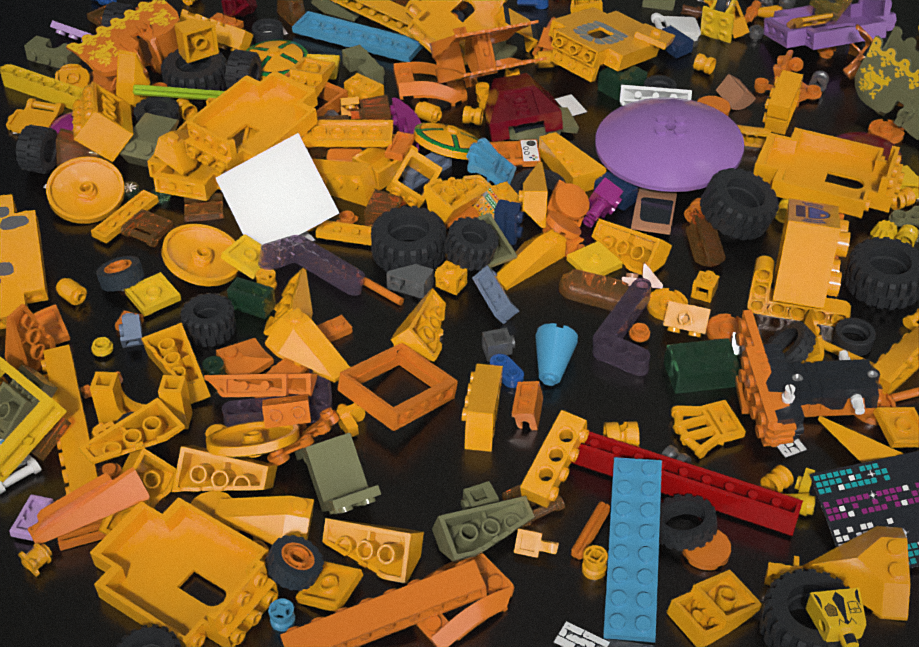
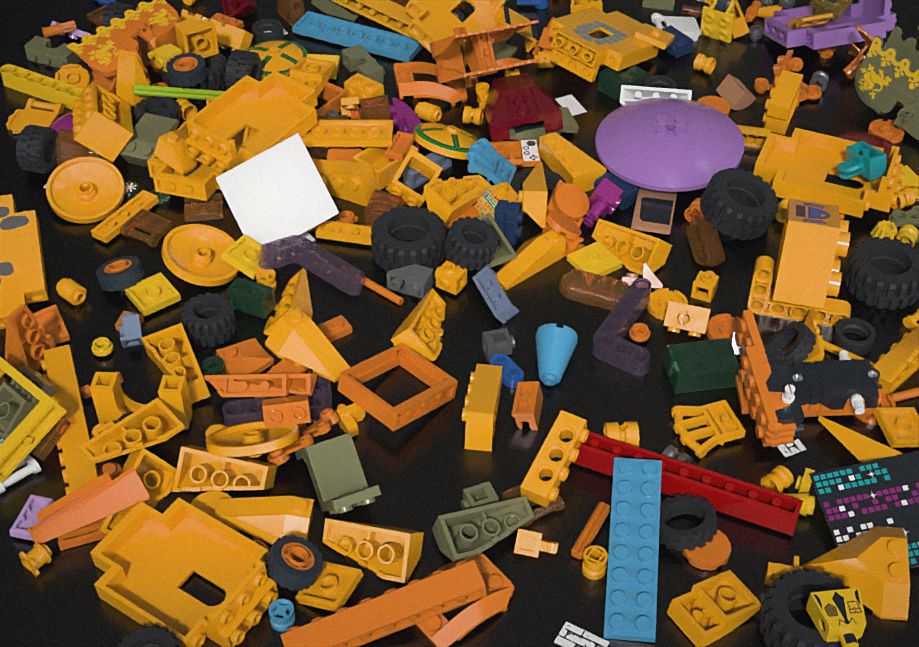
(59, 29): none -> orange axle
(163, 55): none -> yellow brick
(186, 69): none -> black wheel
(864, 161): none -> teal brick

